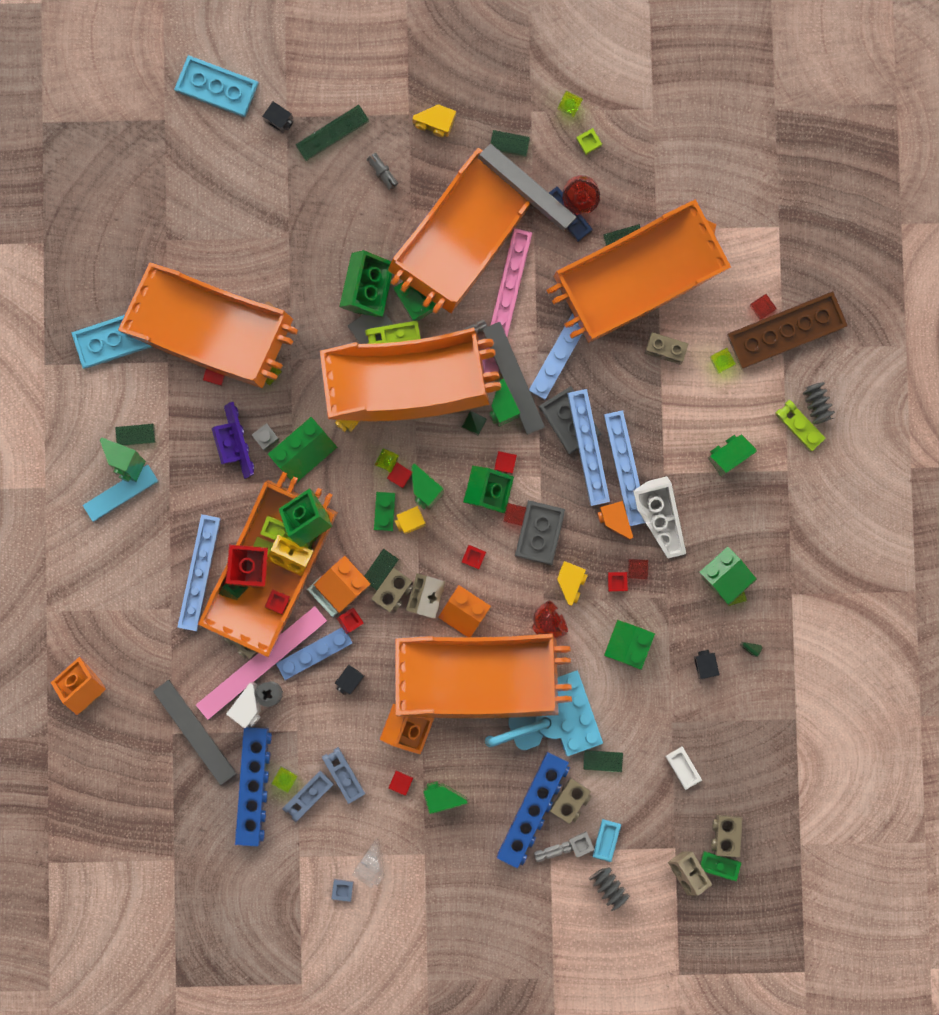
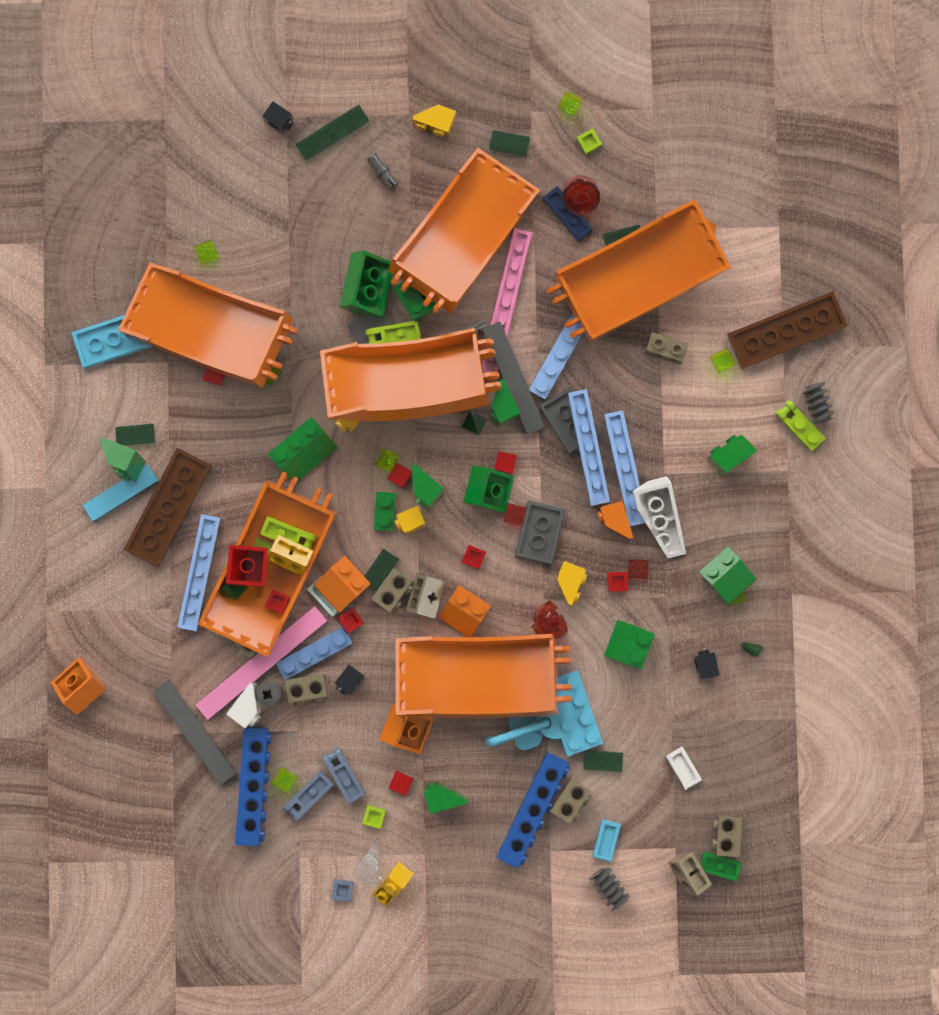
(167, 507): none -> reddish brown plate
(206, 252): none -> clear neon green plate
(216, 86): medium azure tile -> none
(231, 442): dark purple bracket -> none
(265, 436): light grey plate -> none
(304, 518): green slope -> none
(305, 684): none -> dark tan brick
(374, 816): none -> lime tile
(392, 884): none -> yellow slope
(527, 187): tile -> none
(553, 851): light grey axle -> none
(581, 844): light grey plate -> none
(763, 306): clear red tile -> none

